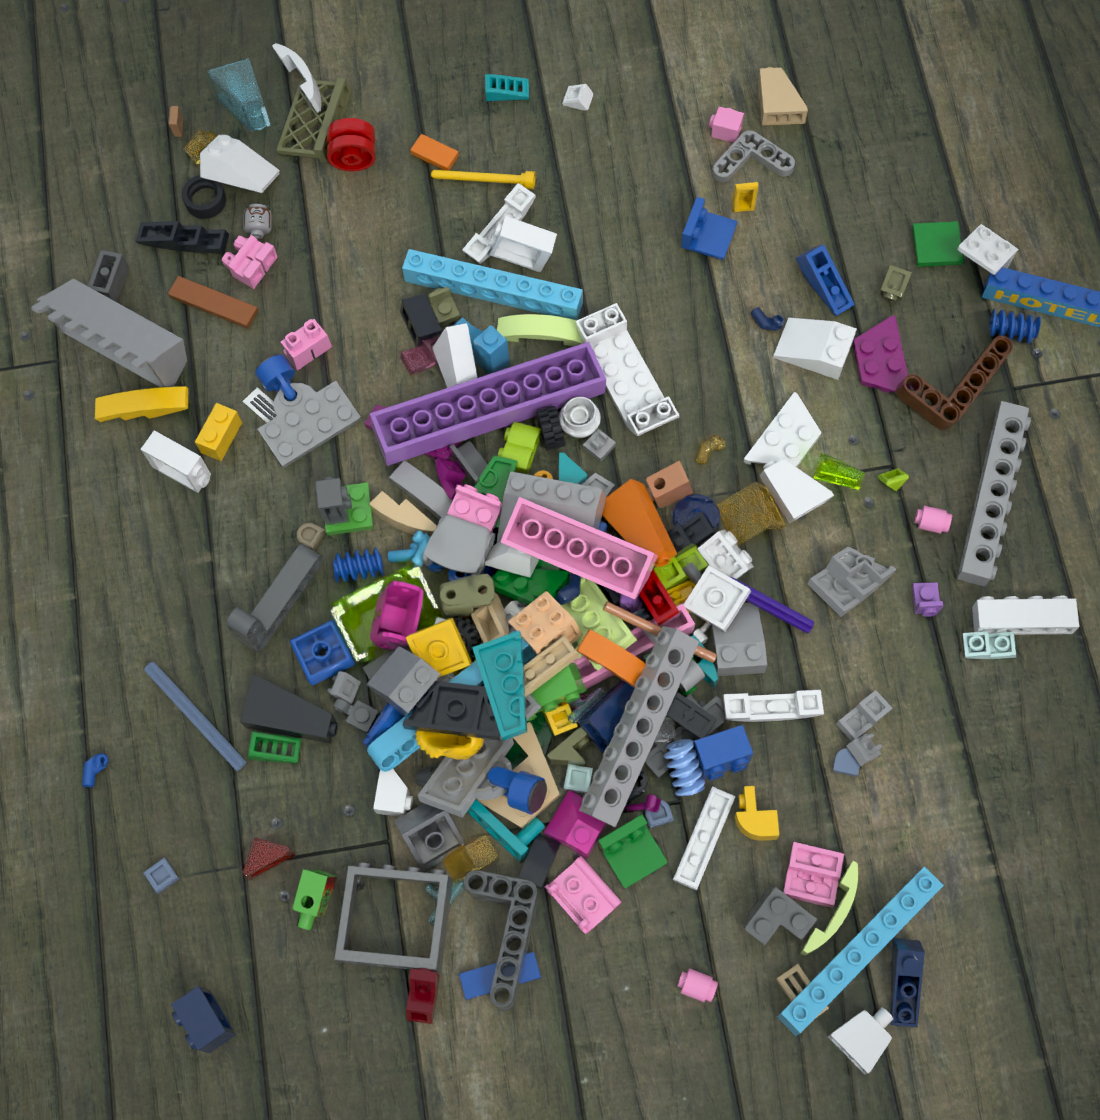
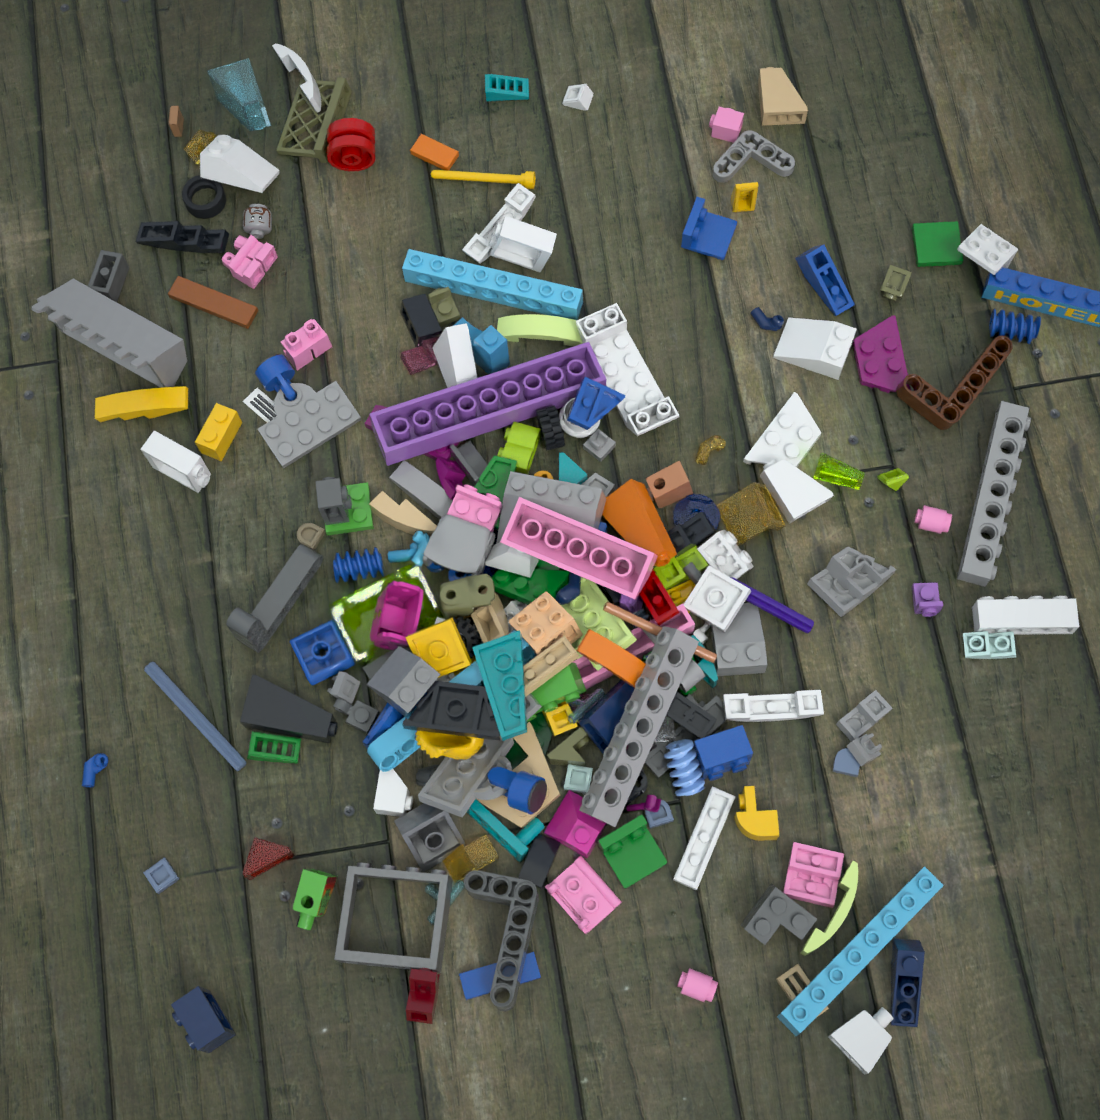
(592, 403): none -> blue wing

